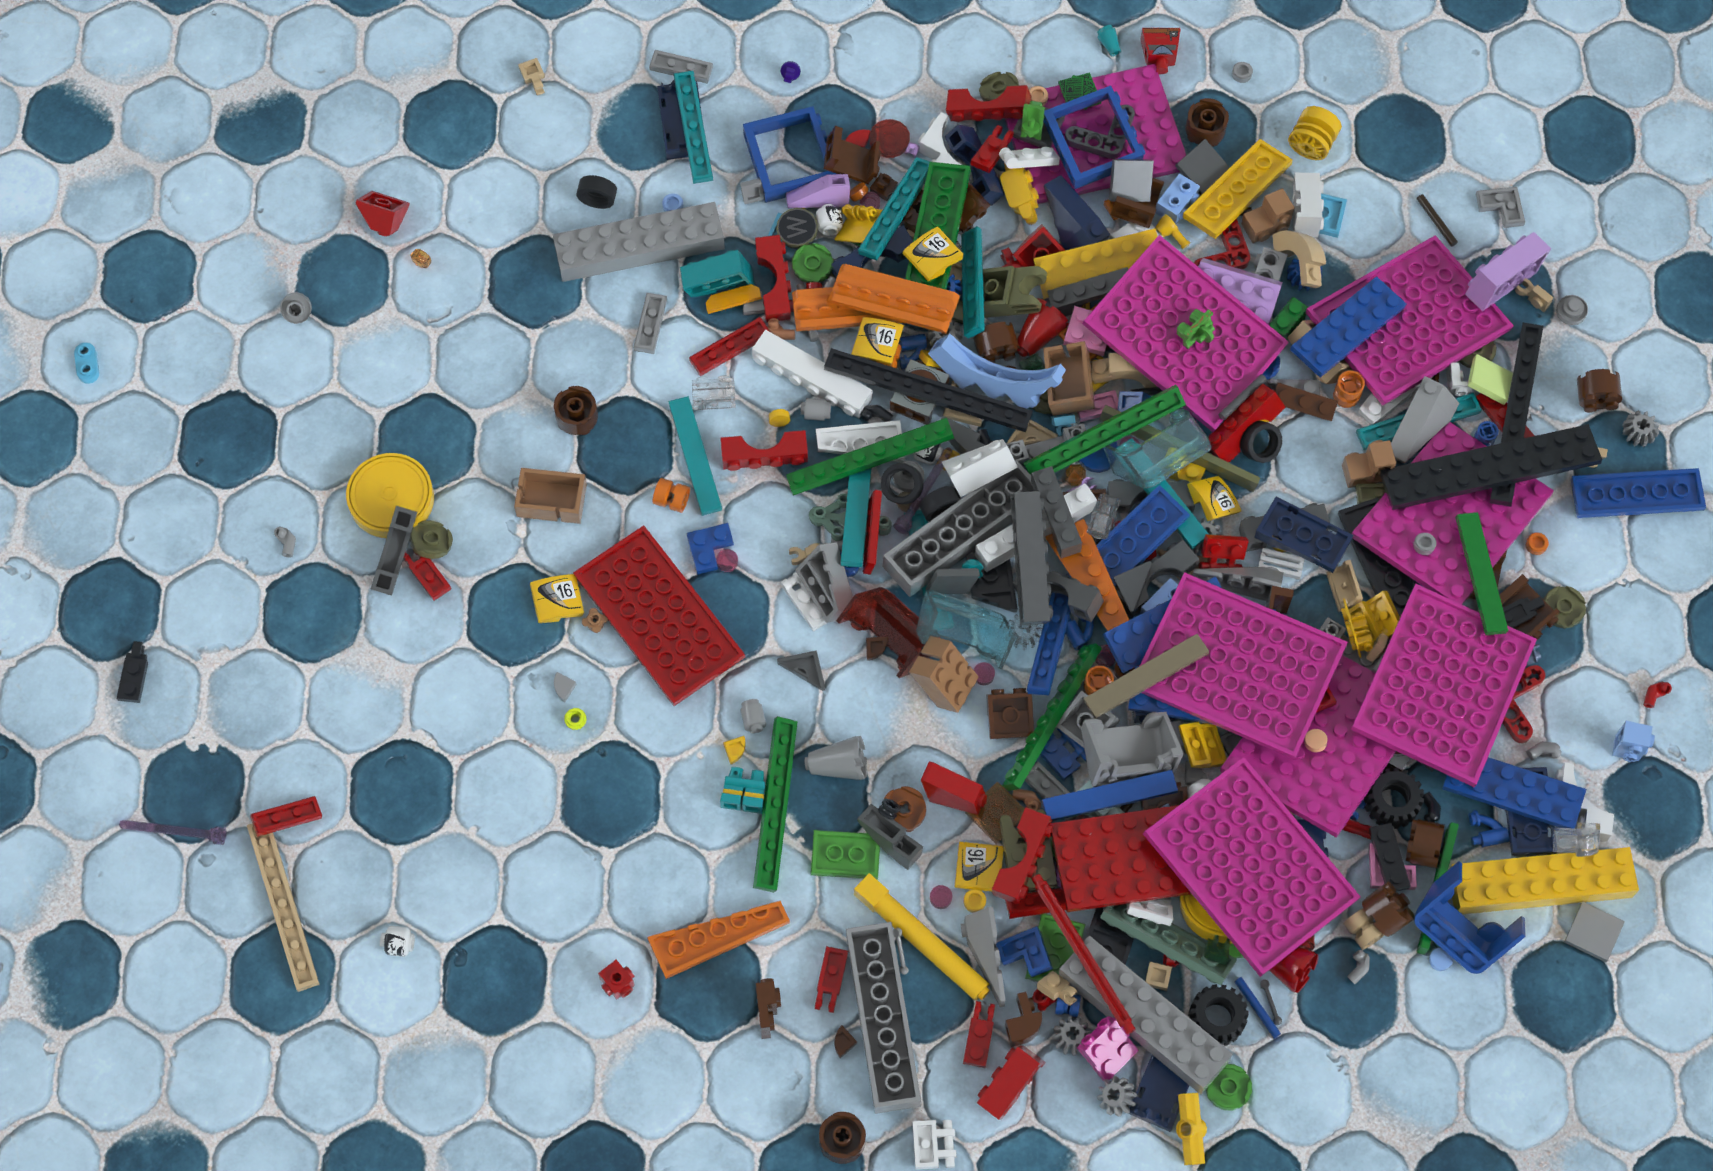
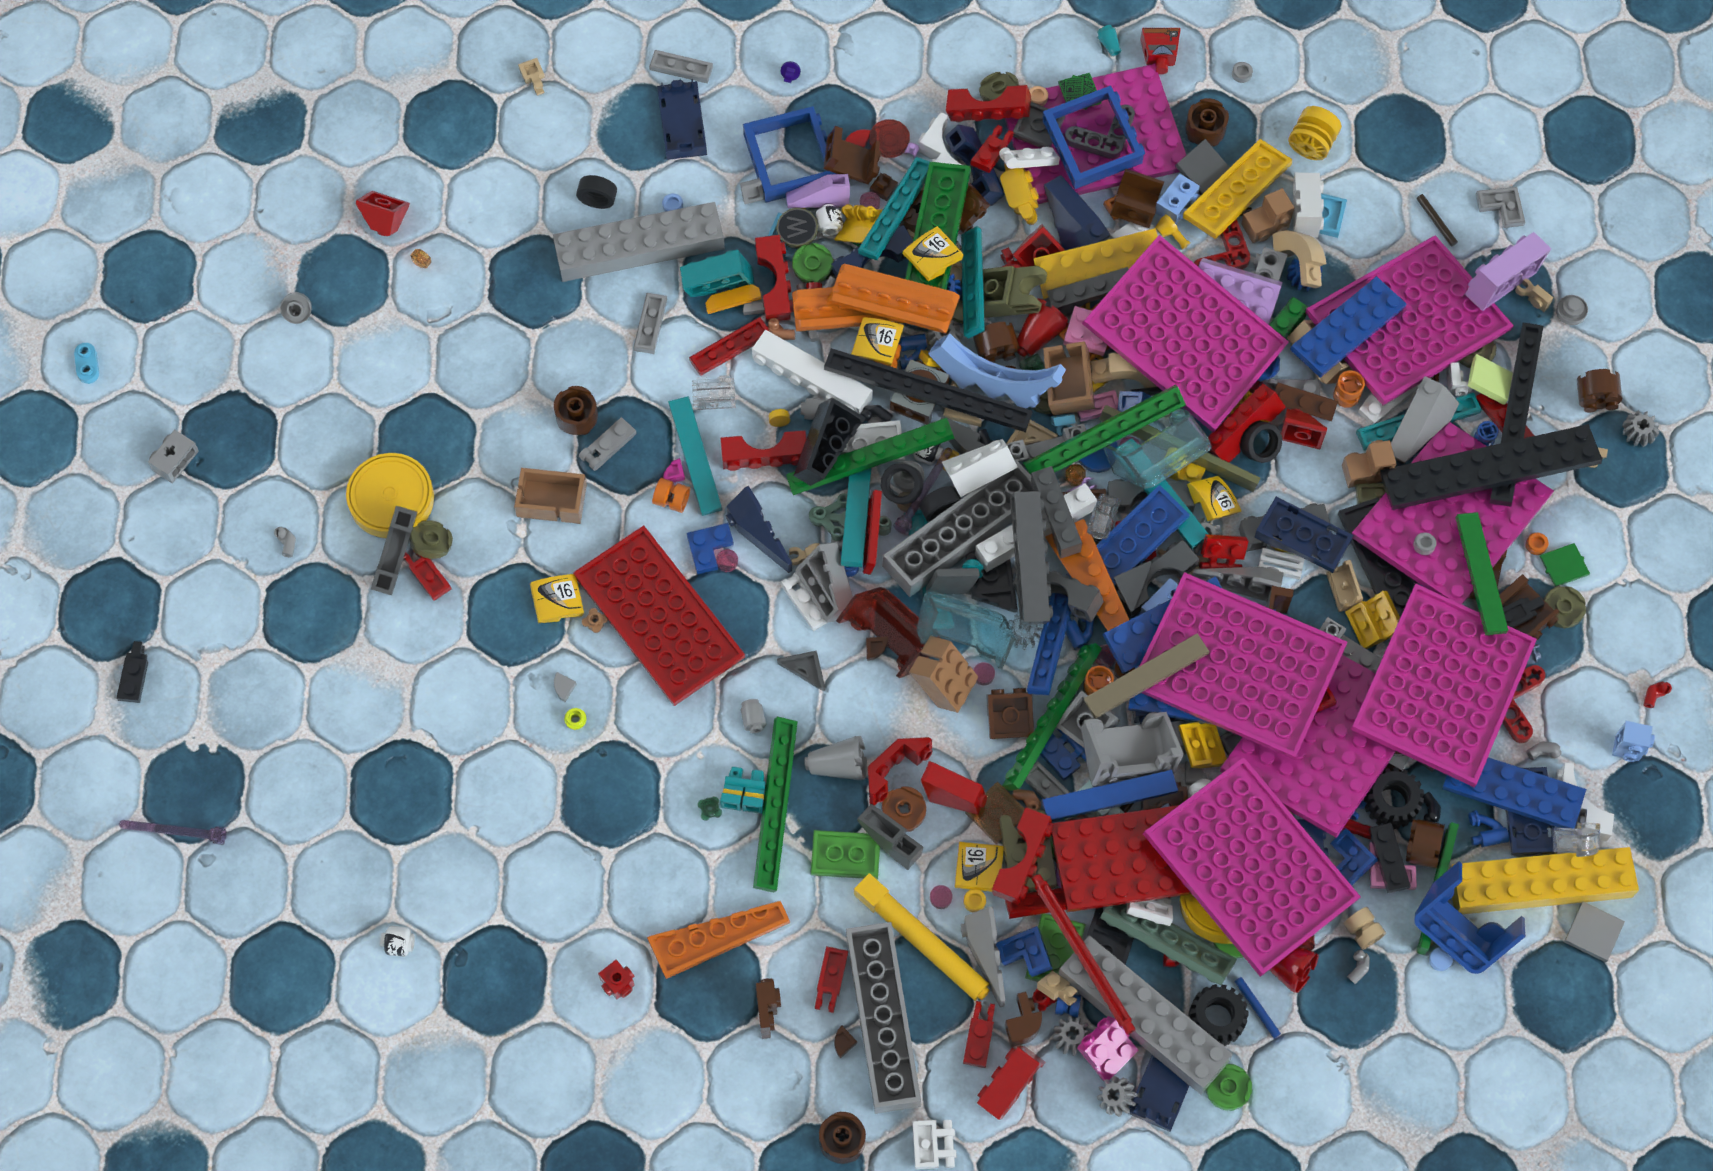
(173, 456): none -> light grey brick
(284, 910): tan plate -> none
(286, 816): red tile -> none
(608, 444): none -> light grey plate
(674, 471): none -> dark pink tile
(693, 127): teal tile -> none
(709, 802): none -> clear green plate
(735, 748): yellow tile -> none
(746, 516): none -> dark blue wedge
(827, 438): none -> black wedge
(858, 191): orange tile -> none
(889, 808): black bush -> none
(897, 932): light grey hinge -> none
(912, 748): none -> red slope
(1032, 120): bright green hips -> none
(1131, 179): tile -> none
(1158, 976): tan plate -> none
(1191, 1129): yellow piece -> none
(1199, 331): bright green hips -> none
(1217, 951): clear green tile -> none
(1242, 397): dark grey bar -> none
(1264, 985): dark grey hinge -> none
(1302, 429): none -> red slope
(1316, 740): light nougat tile -> none
(1357, 630): yellow hinge -> none
(1357, 856): none -> blue plate
(1378, 649): tan tile -> none
(1388, 909): reddish brown brick -> none
(1564, 565): none -> green piece
(1638, 493): blue plate -> none

